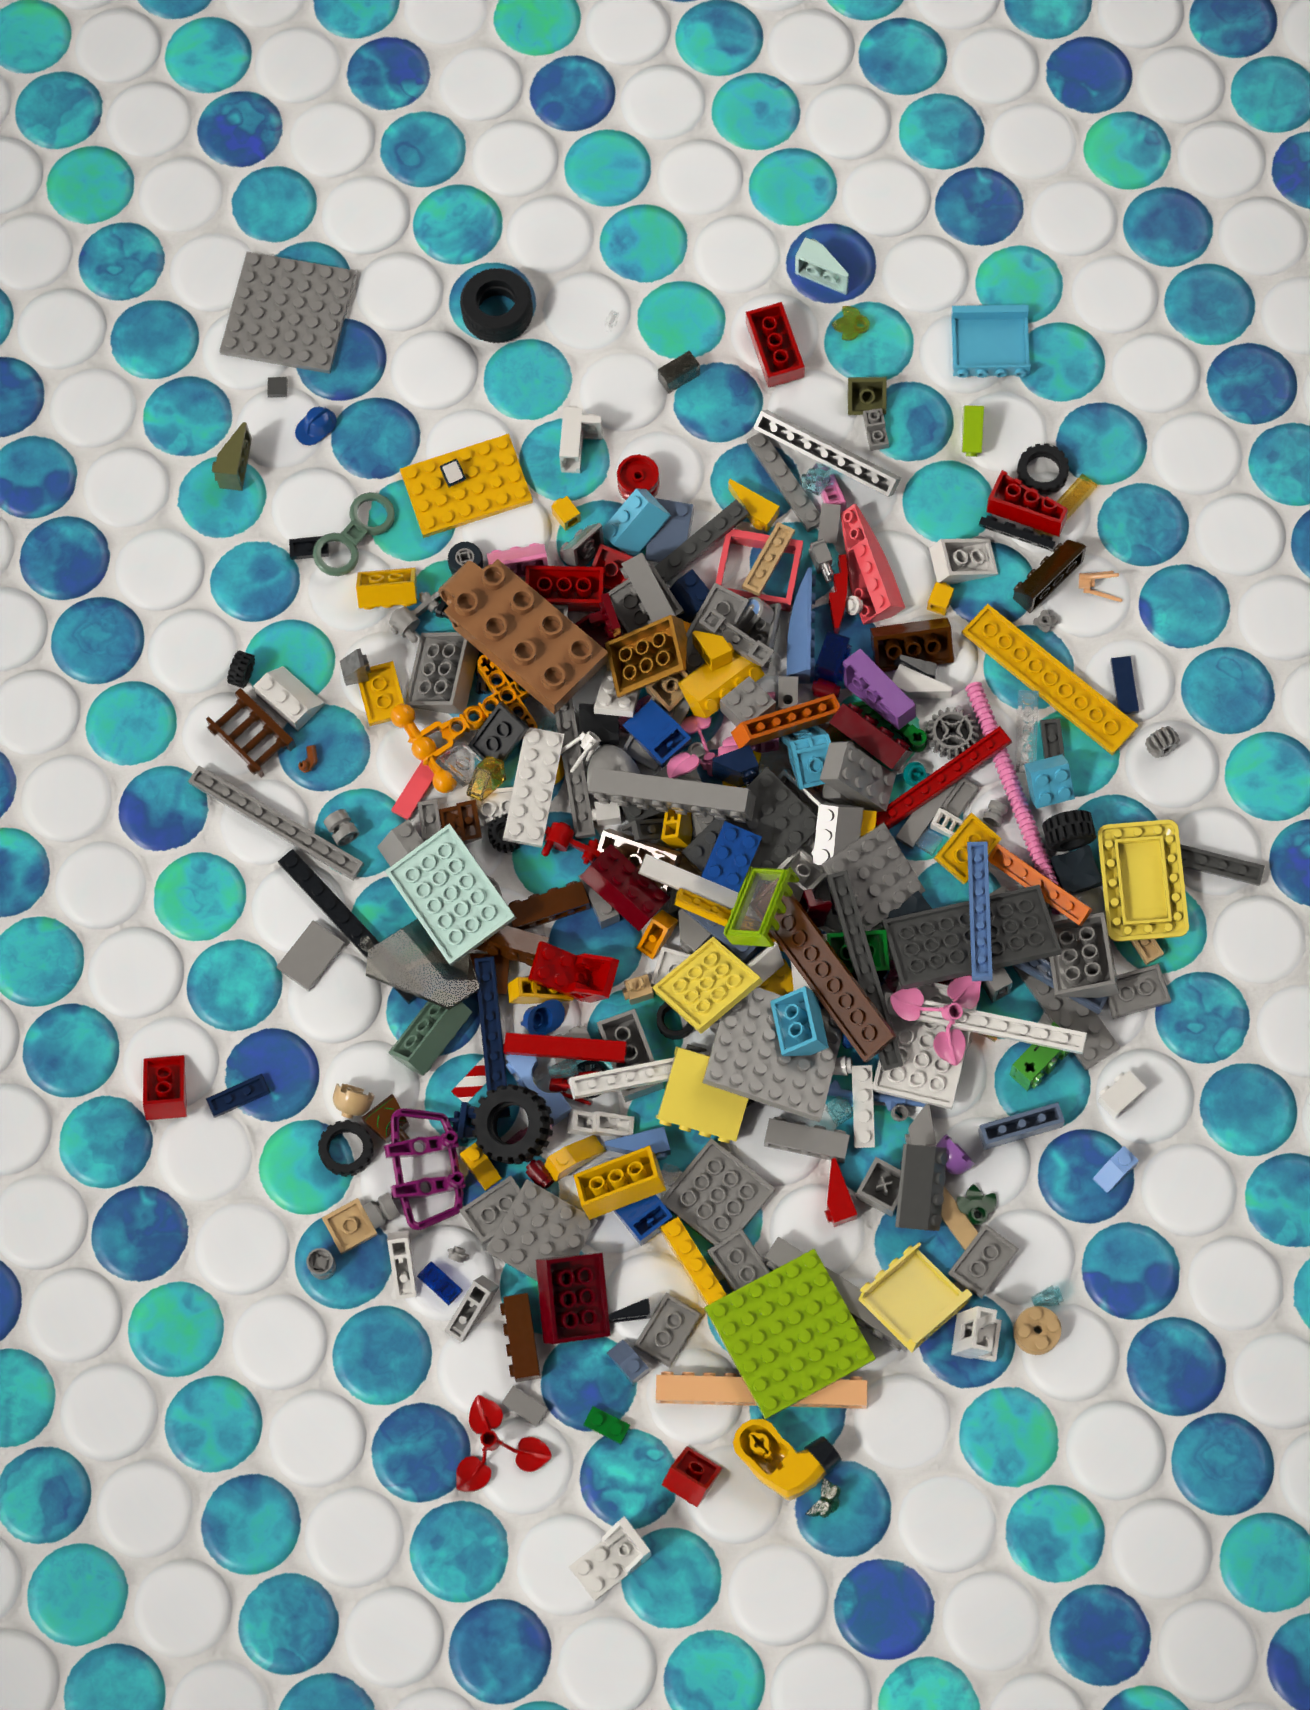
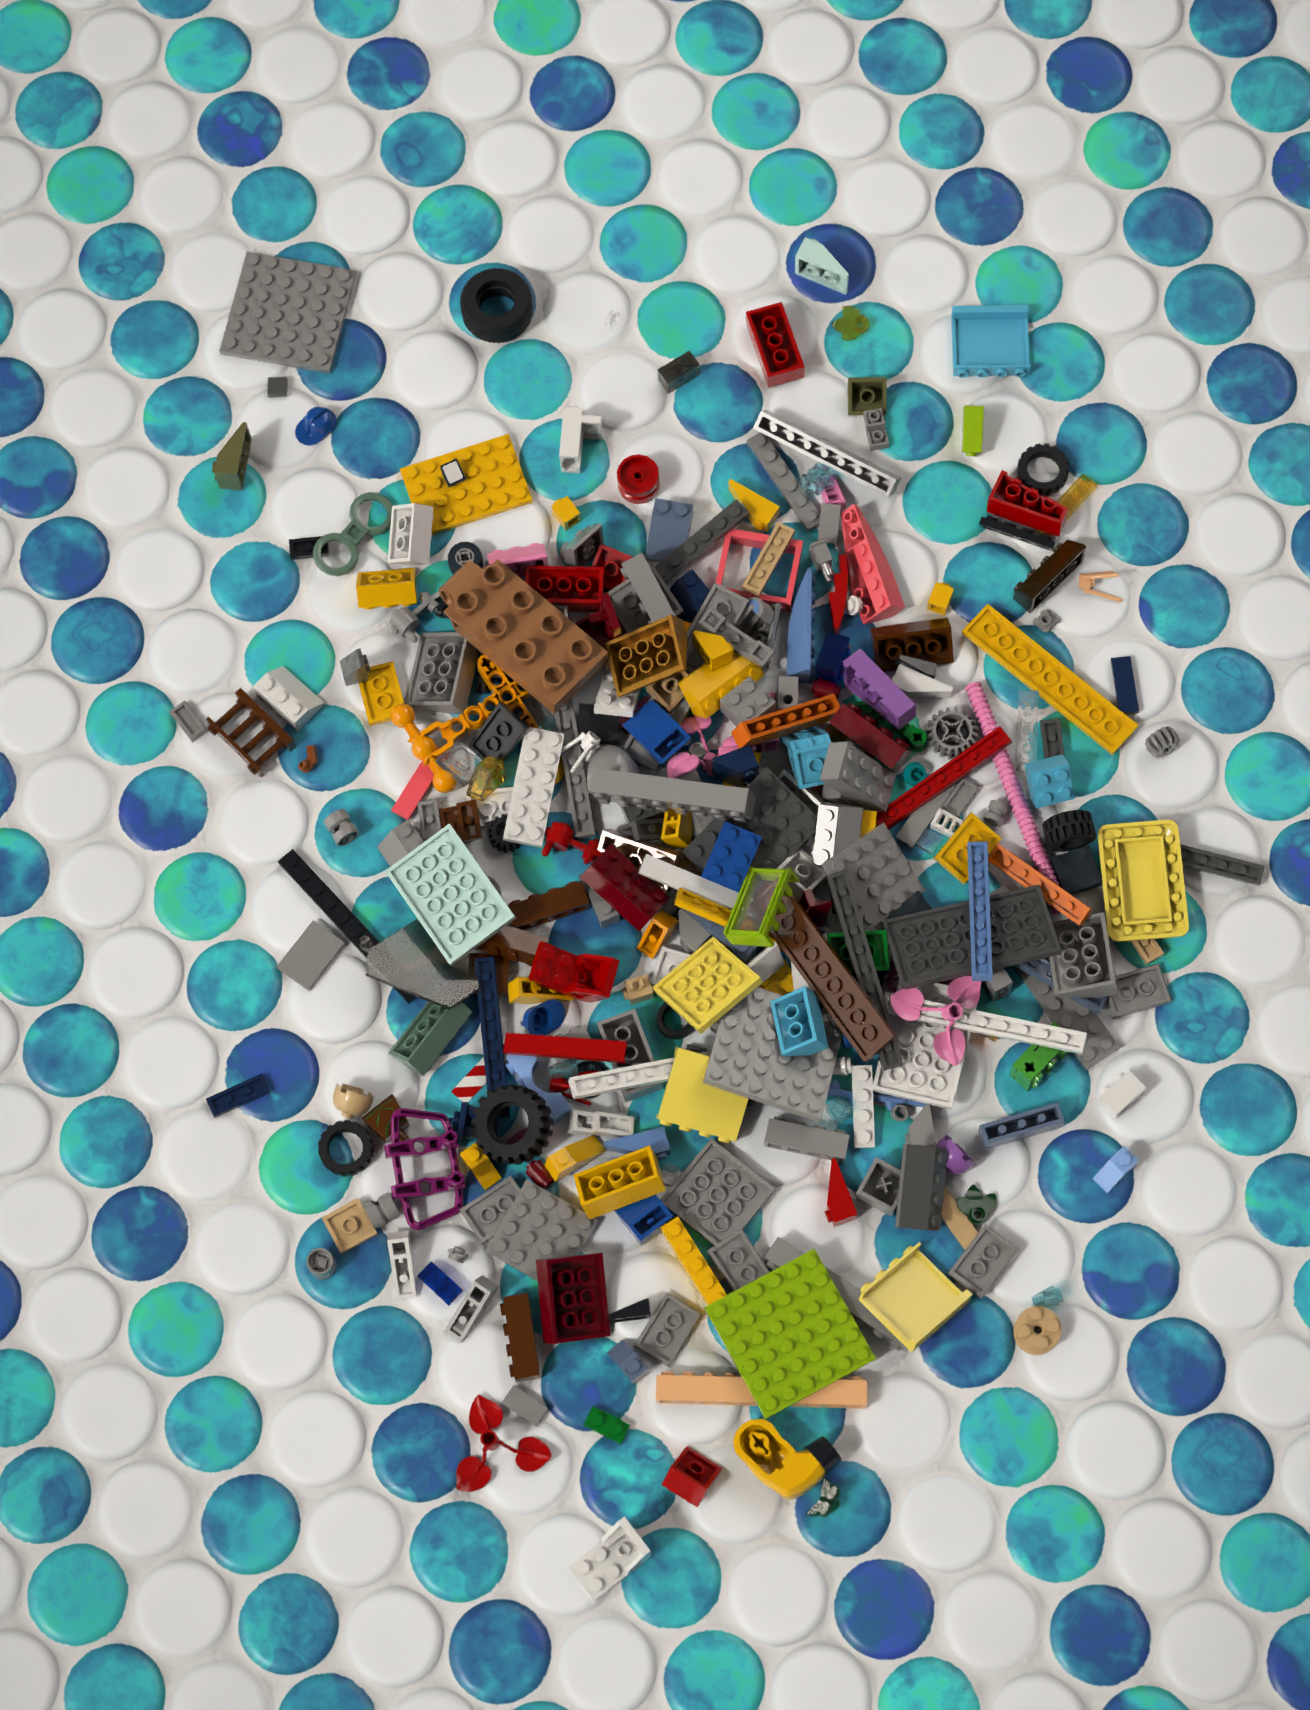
(164, 1088): red slope -> none
(188, 721): none -> light grey tile
(241, 669): black tyre -> none
(276, 823): light grey plate -> none
(410, 534): none -> white slope
(606, 814): white brick -> none
(636, 522): medium azure slope -> none
(963, 560): white slope -> none
(977, 1334): white brick -> none

